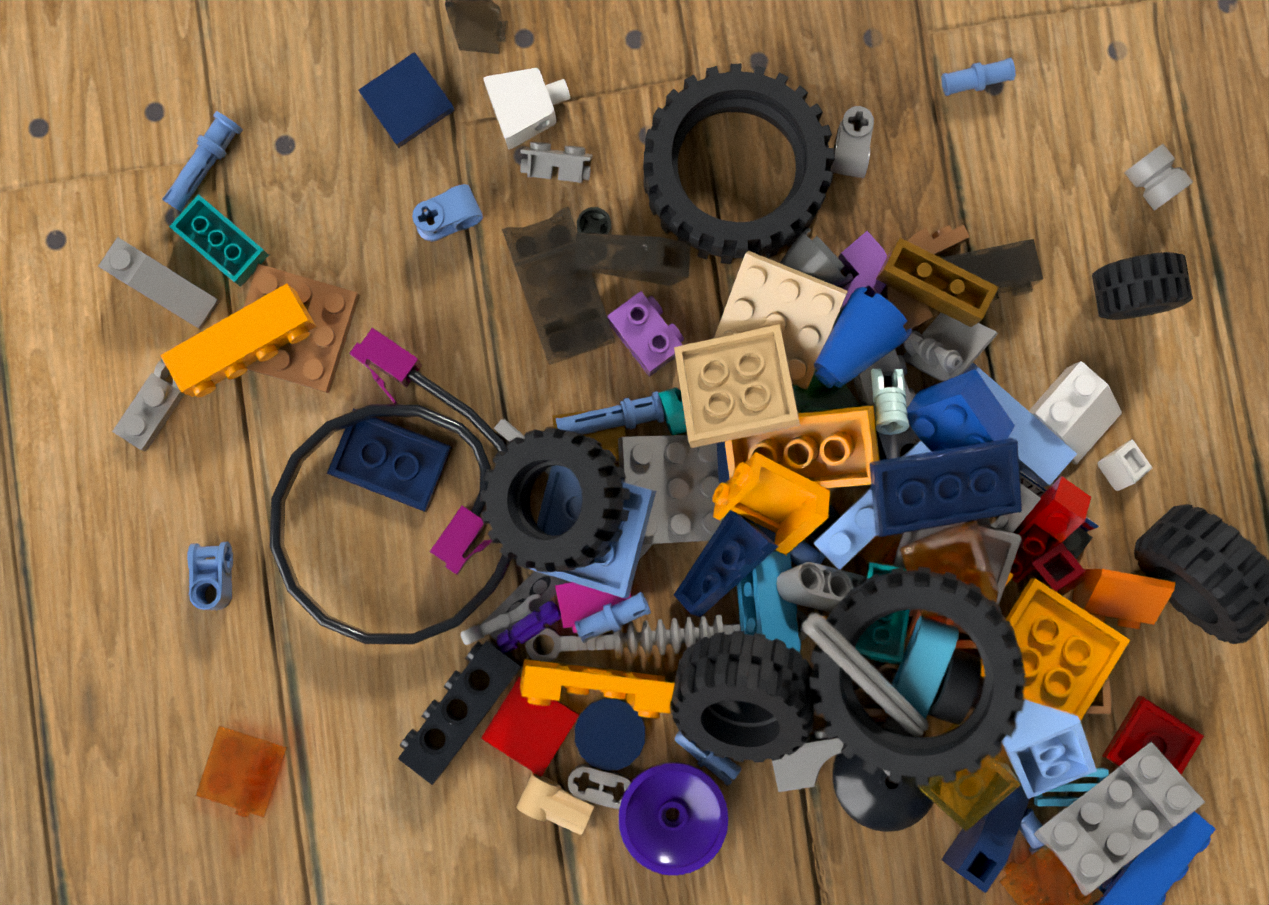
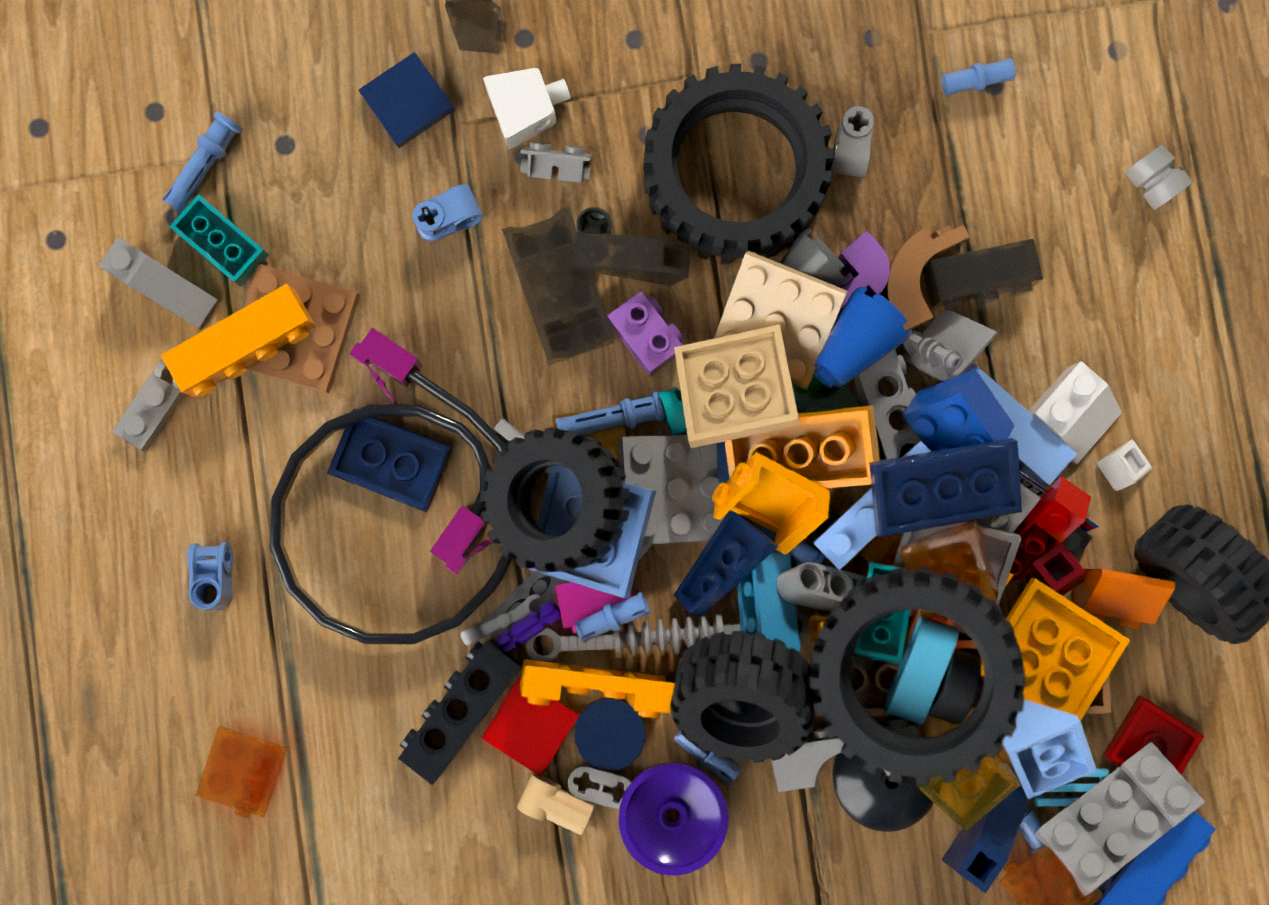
(865, 675): light grey axle -> none
(889, 403): light aqua hinge -> none
(937, 283): pearl gold brick -> none
(1142, 286): black tyre -> none

